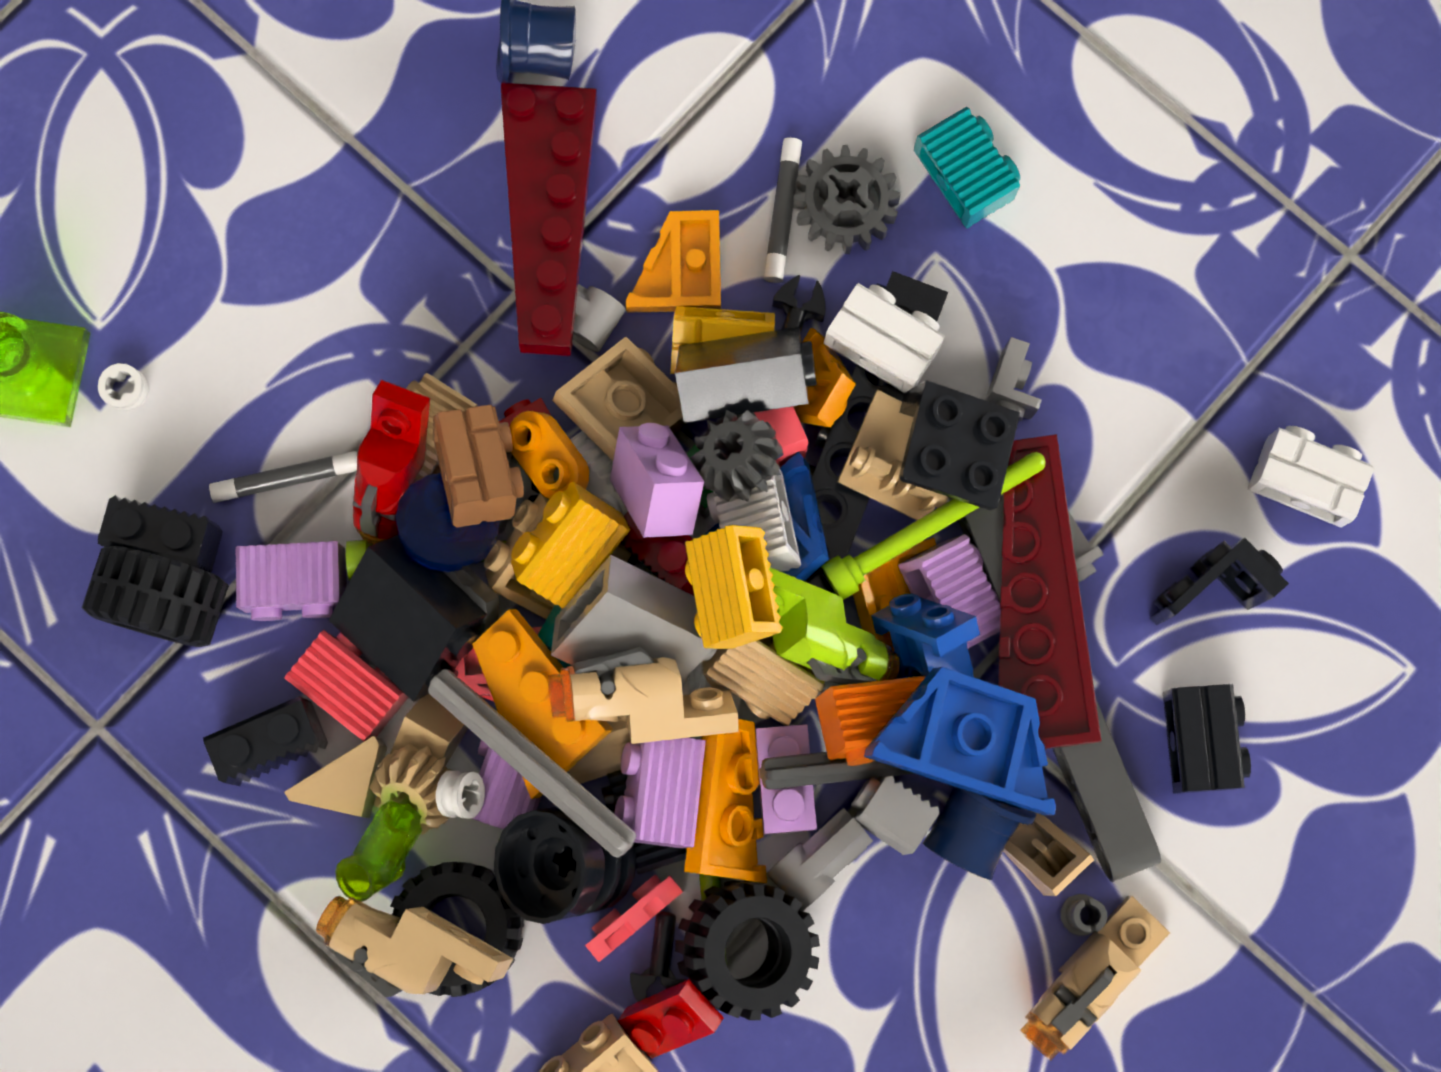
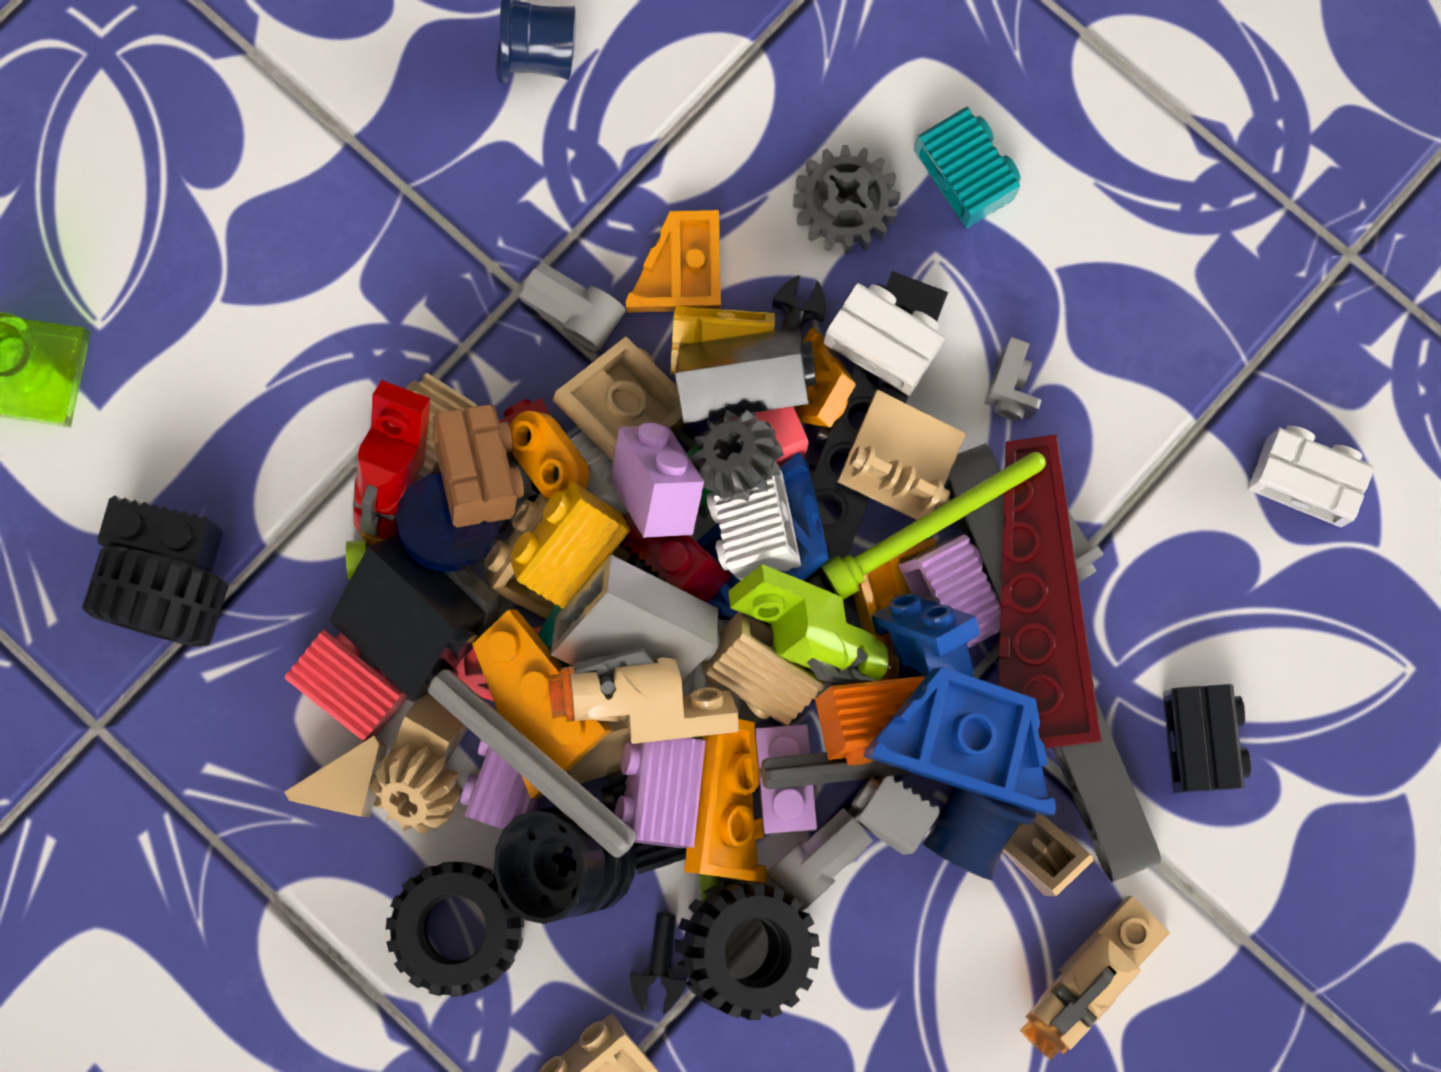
(118, 373): white bush -> none
(265, 741): black brick -> none
(283, 477): dark grey bar -> none
(290, 578): lavender brick -> none
(380, 852): clear neon green piece -> none
(406, 954): tan plate -> none
(460, 794): white bush -> none
(547, 182): dark red wing -> none
(617, 928): coral wing -> none
(670, 1019): red plate -> none
(732, 587): yellow brick -> none
(782, 210): dark grey bar -> none
(957, 444): black bracket -> none
(1071, 911): dark grey pin -> none
(1241, 568): black bracket -> none

